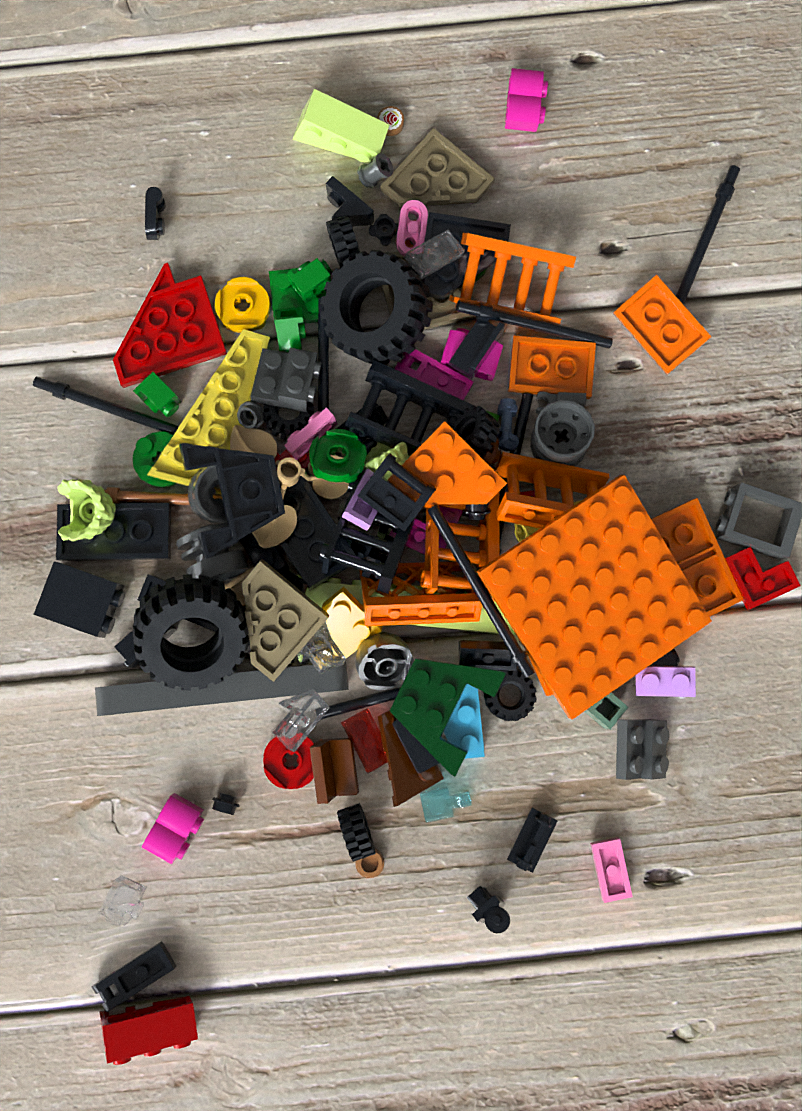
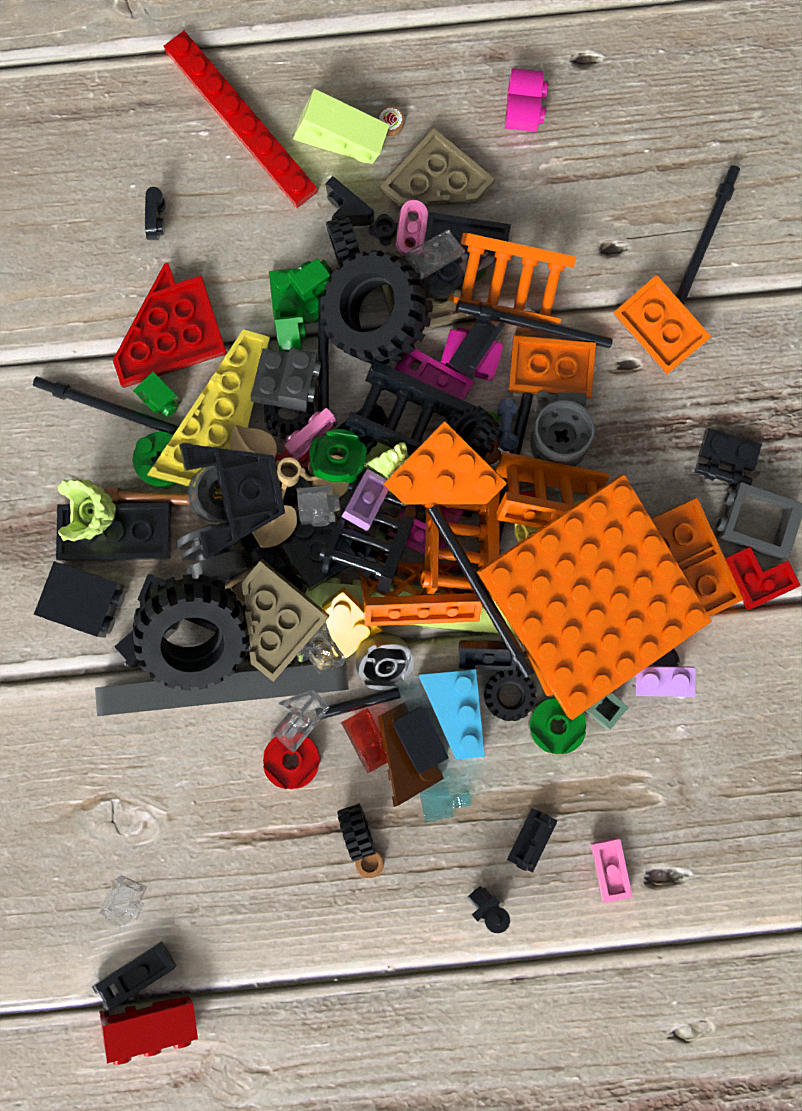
(173, 828): dark pink brick -> none
(225, 804): black plate -> none
(232, 294): yellow plate -> none
(240, 119): none -> red plate
(245, 417): dark grey plate -> none
(317, 505): none -> clear brick
(334, 769): reddish brown panel -> none
(379, 168): dark grey bush -> none
(391, 500): black plate -> none
(430, 699): dark green wing -> none
(477, 511): black plate -> none
(556, 742): none -> green plate
(641, 749): dark grey plate -> none
(727, 450): none -> black plate

